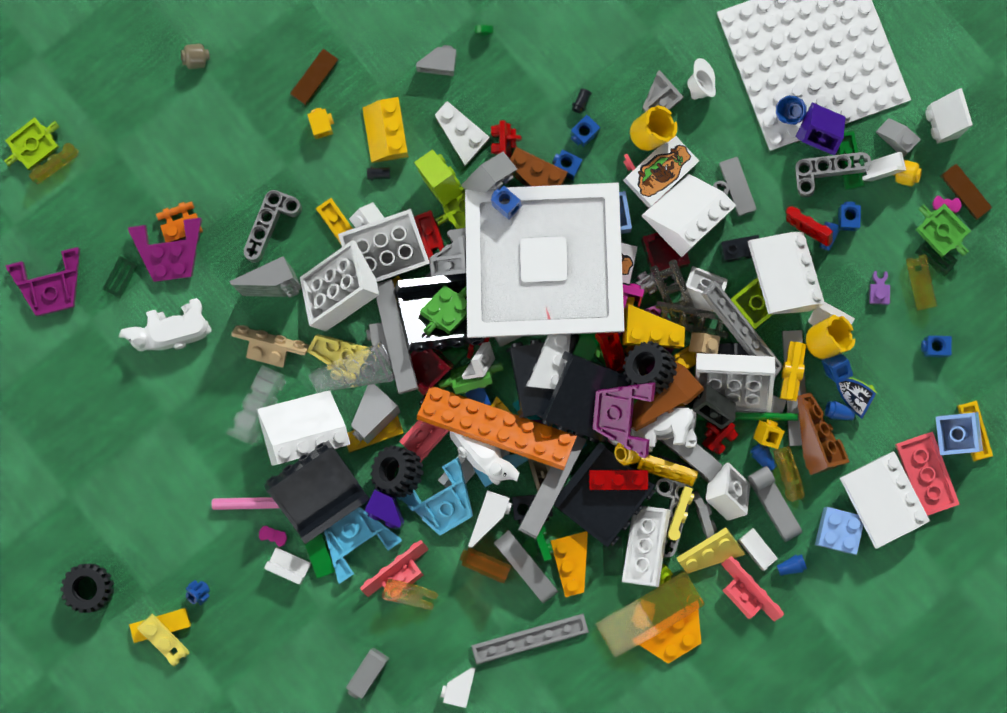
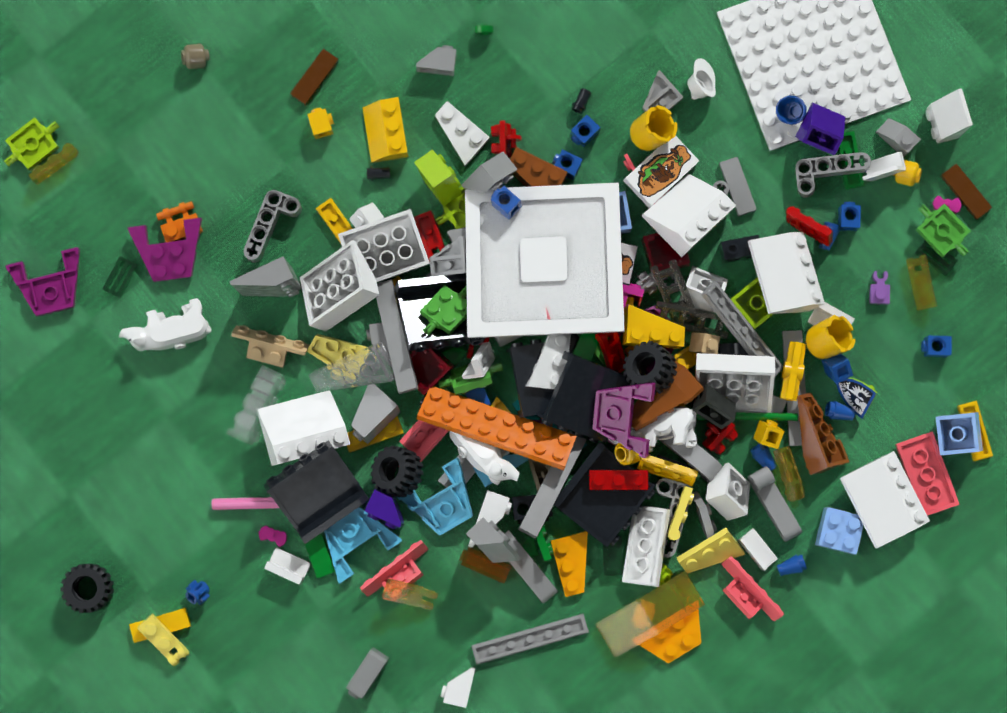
(493, 542): none -> light grey slope

